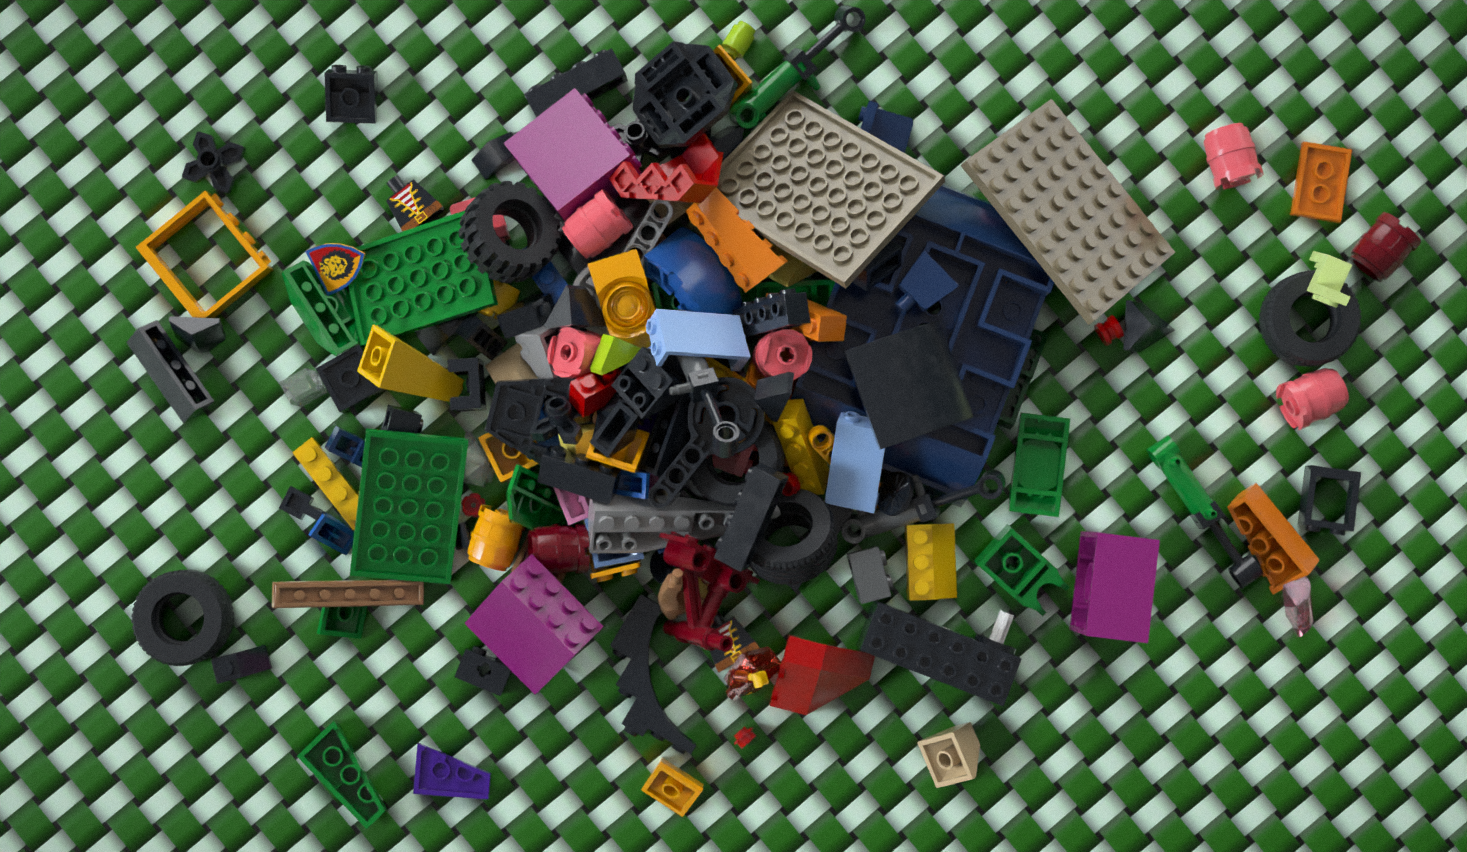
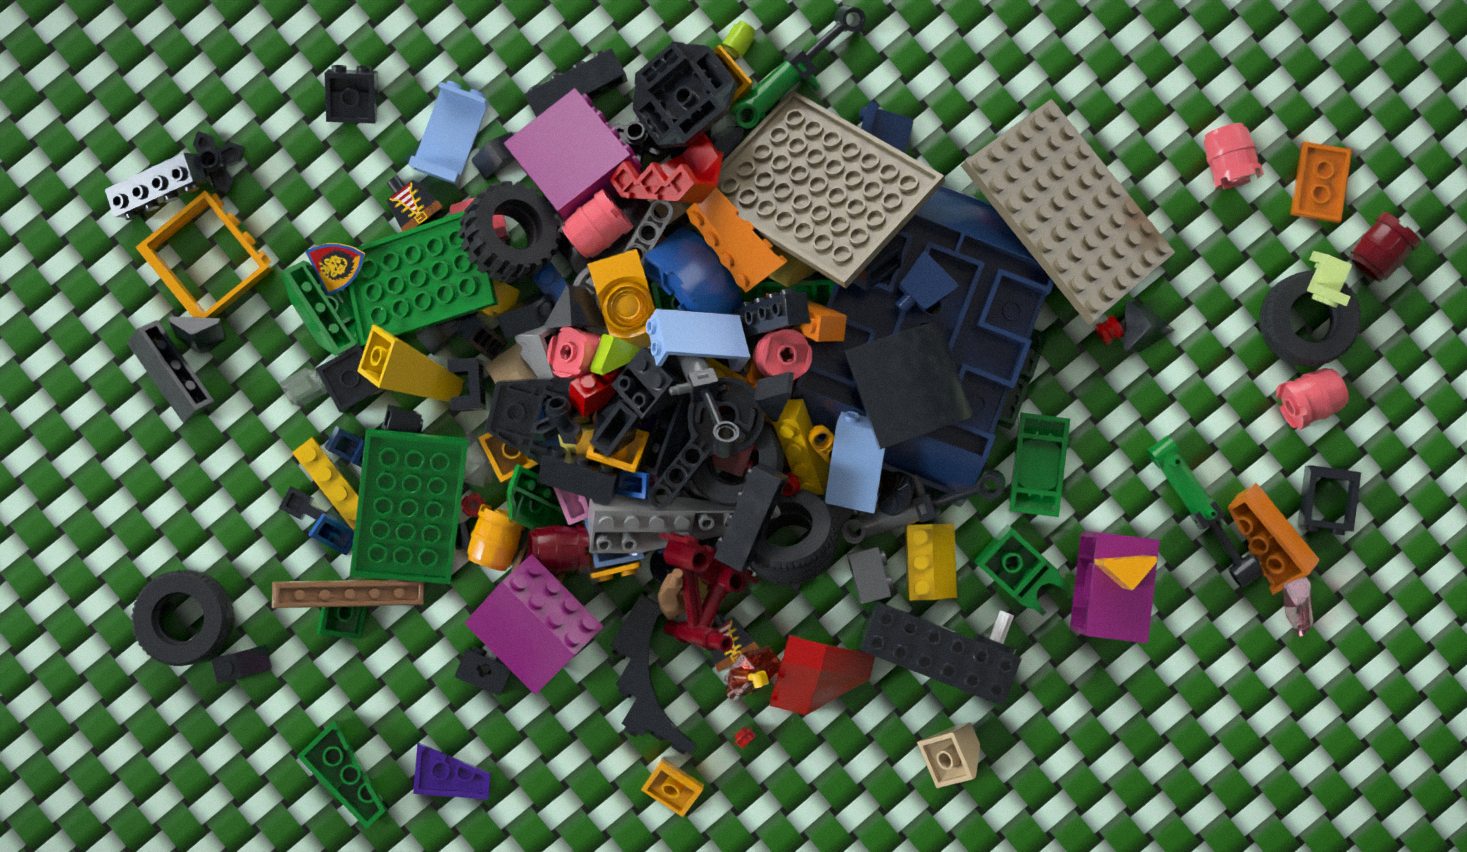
(156, 185): none -> brick
(450, 133): none -> light blue panel
(1127, 570): none -> light orange slope

